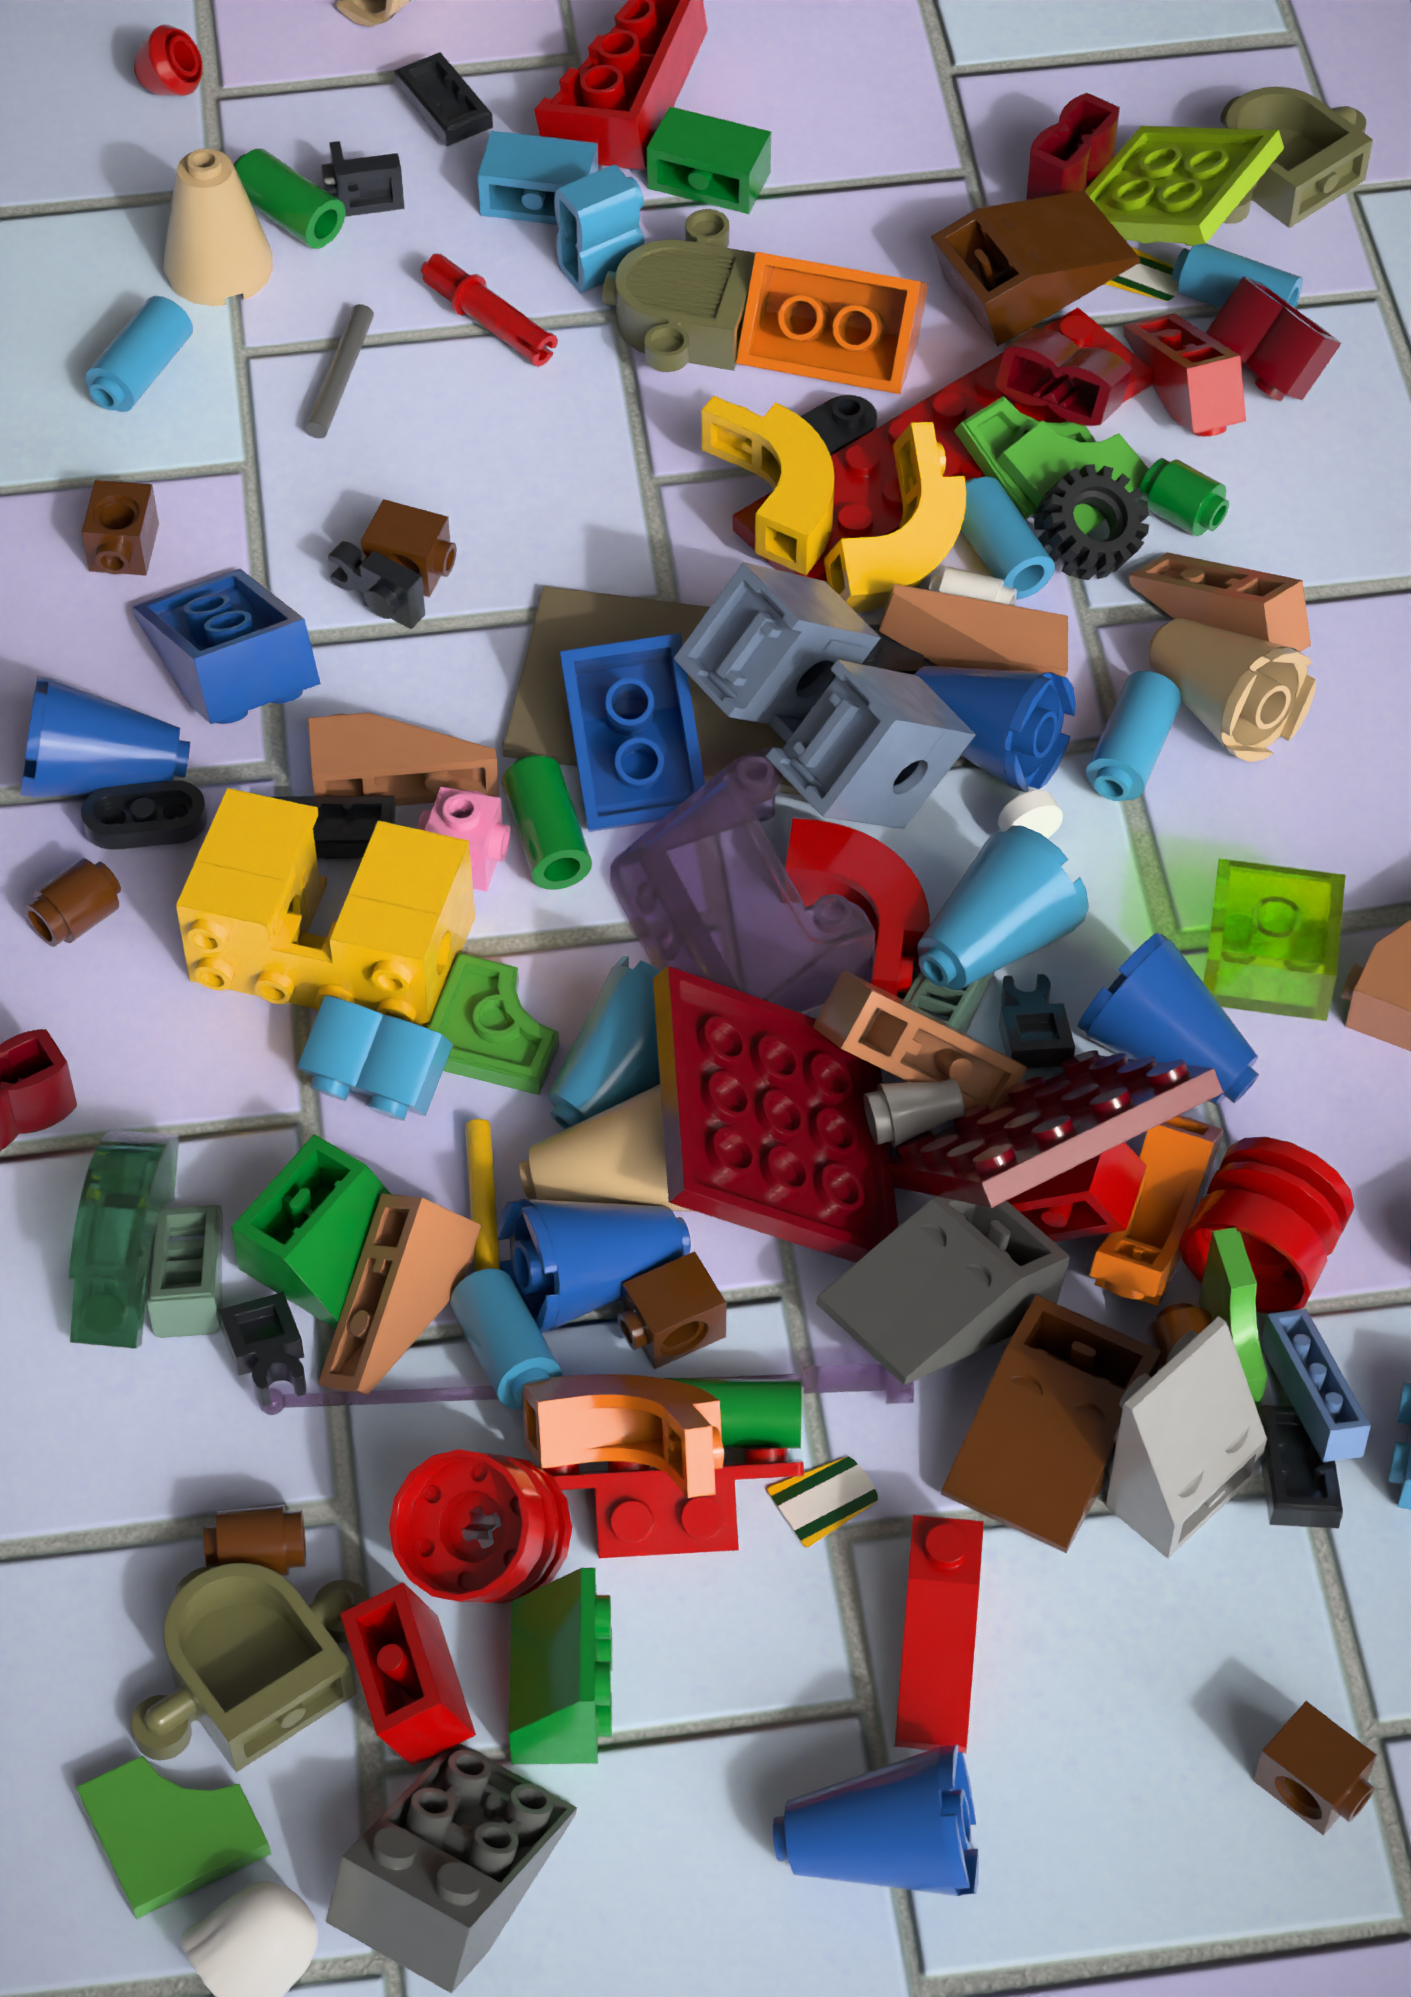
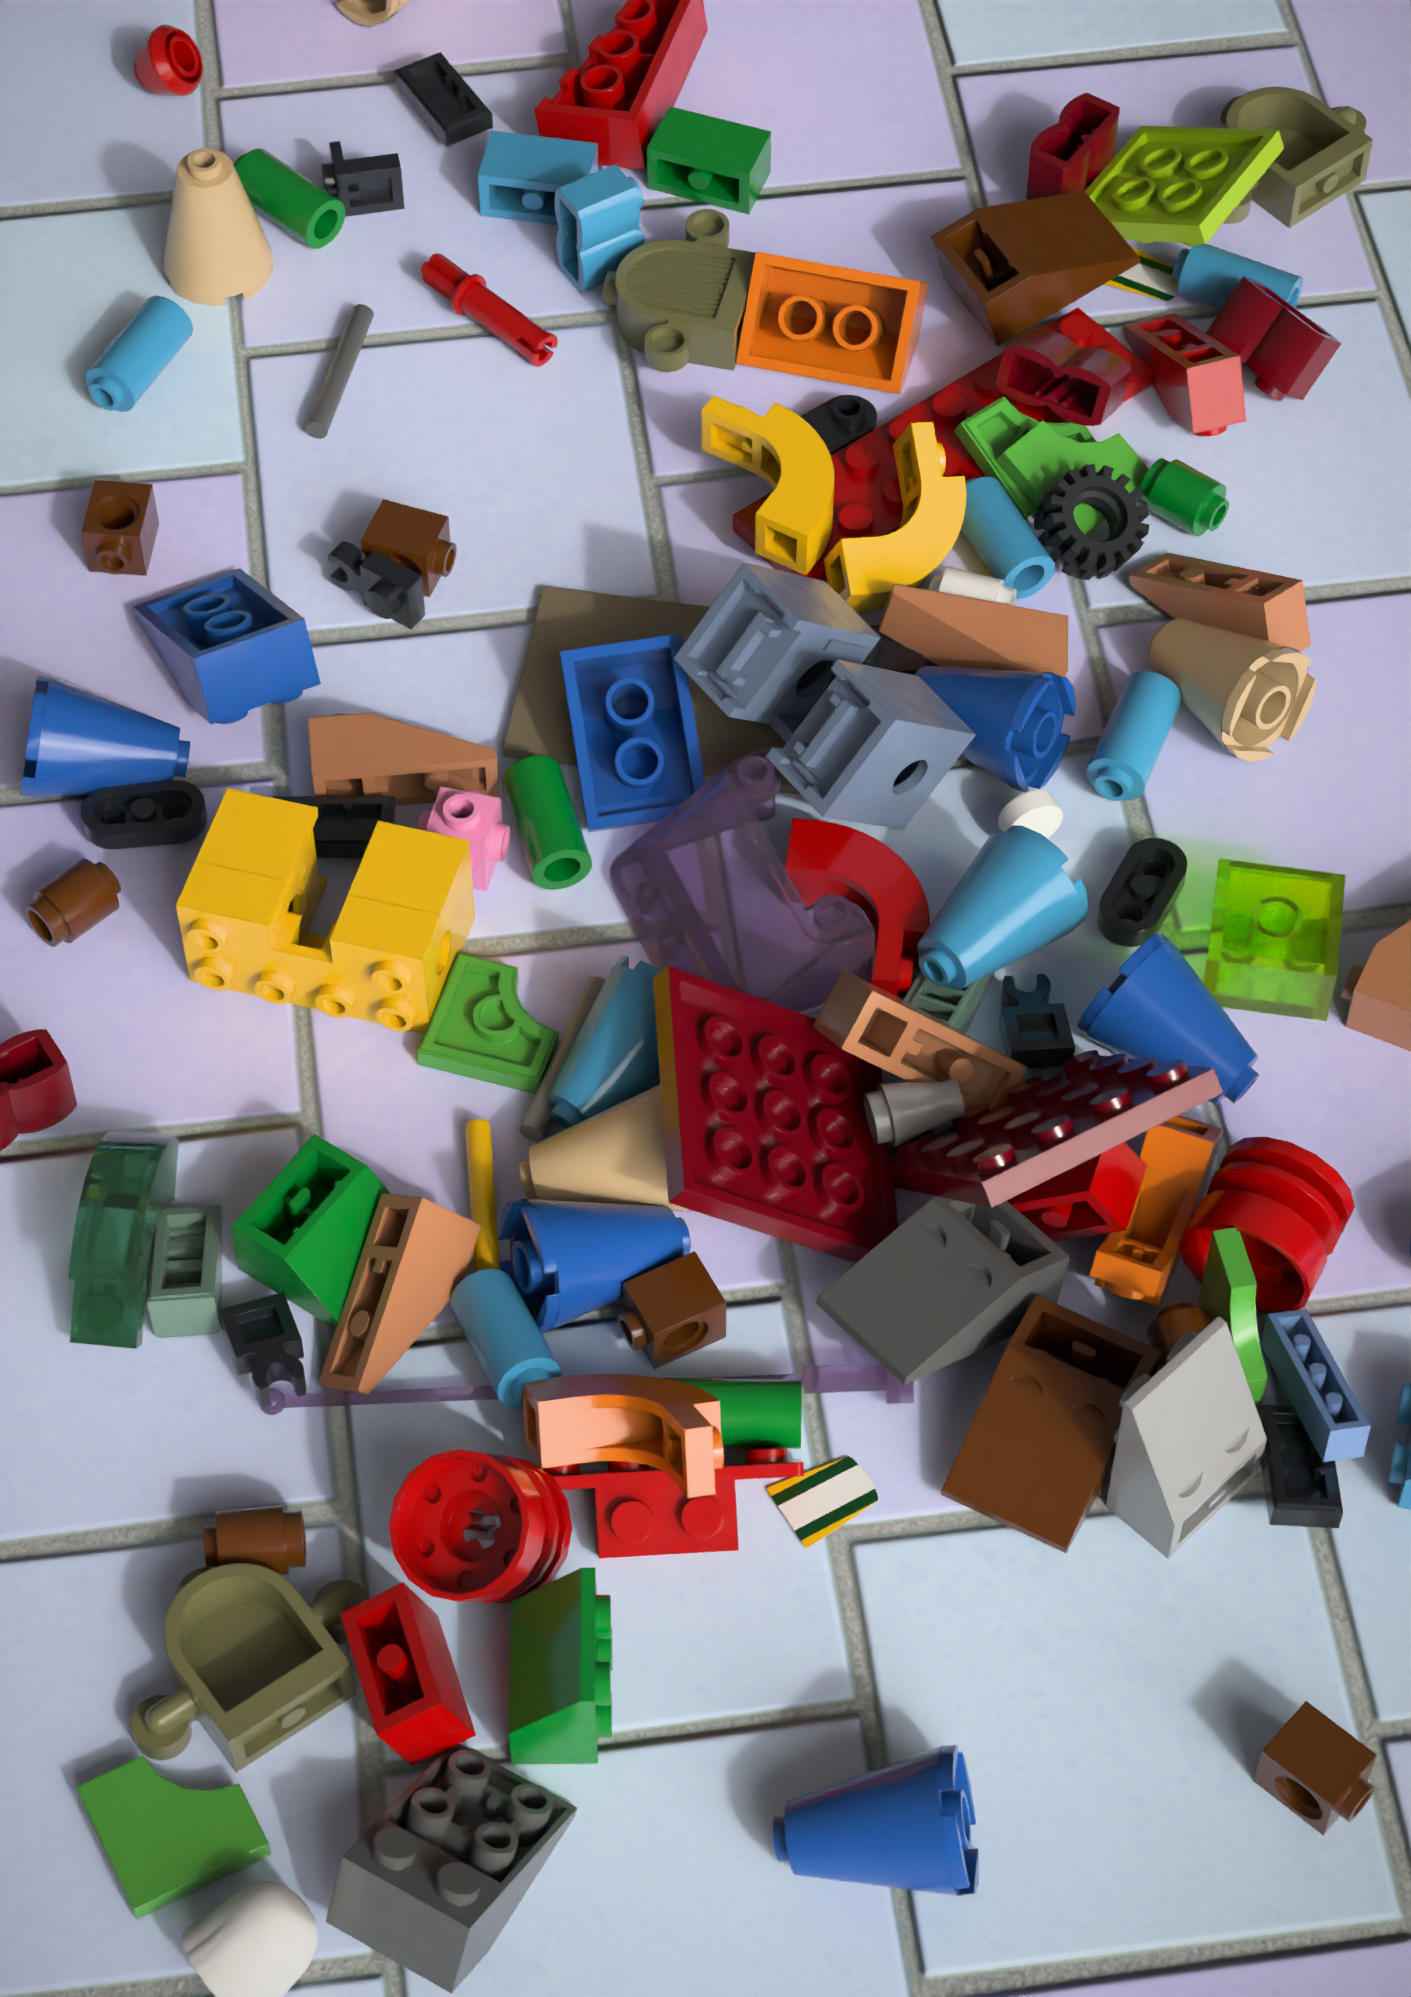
(374, 1057): dark azure brick -> none
(538, 1116): none -> light grey bar
(939, 1633): red slope -> none
(1140, 897): none -> black plate

